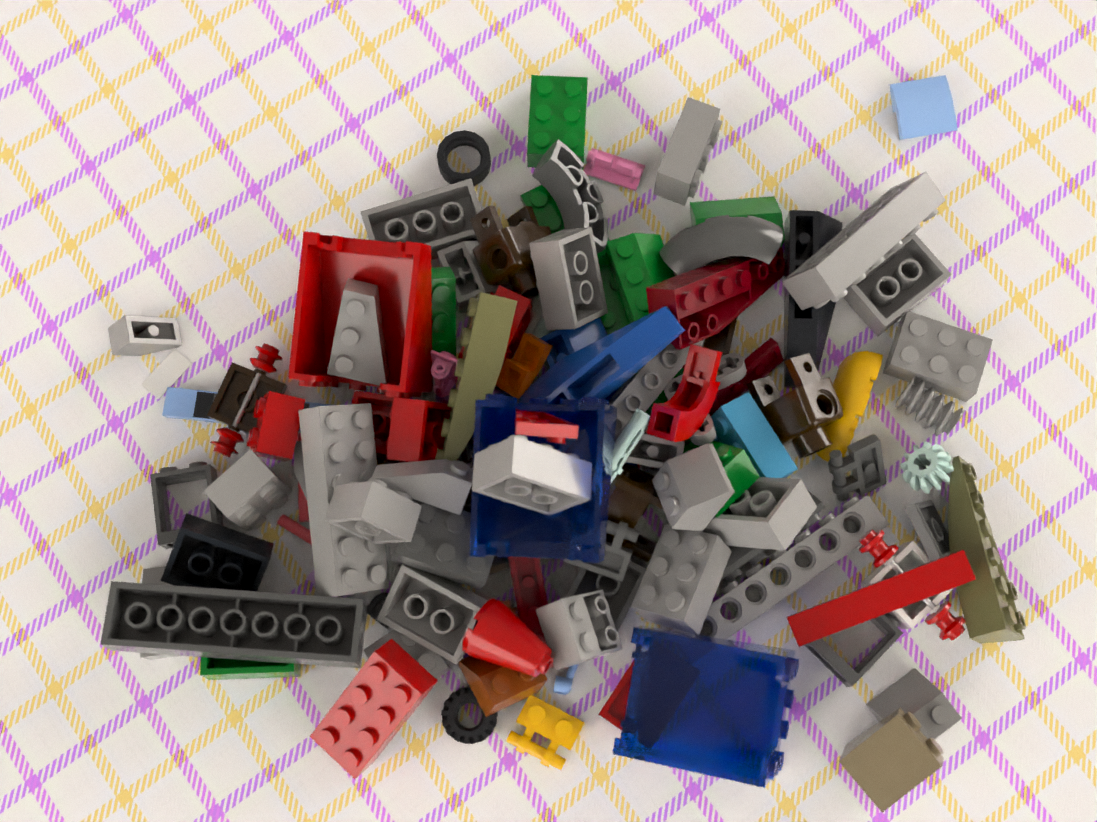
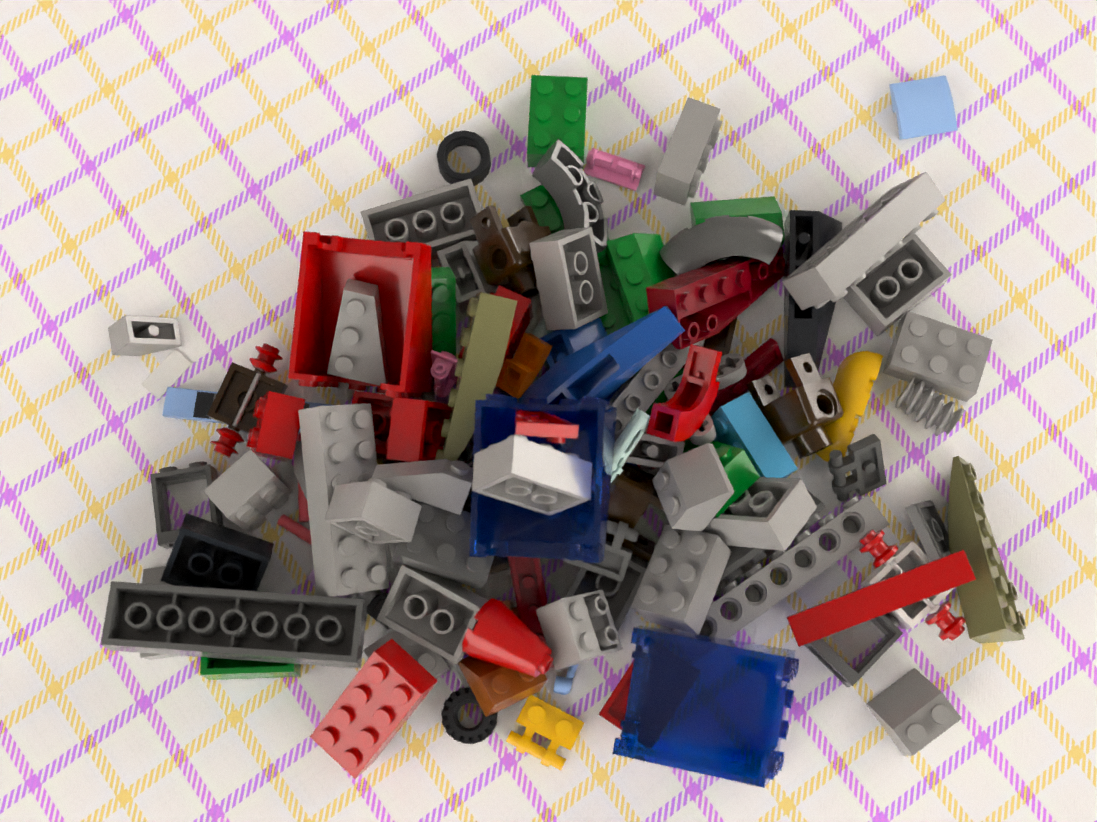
(891, 758): dark tan slope -> none
(933, 474): light aqua gear -> none

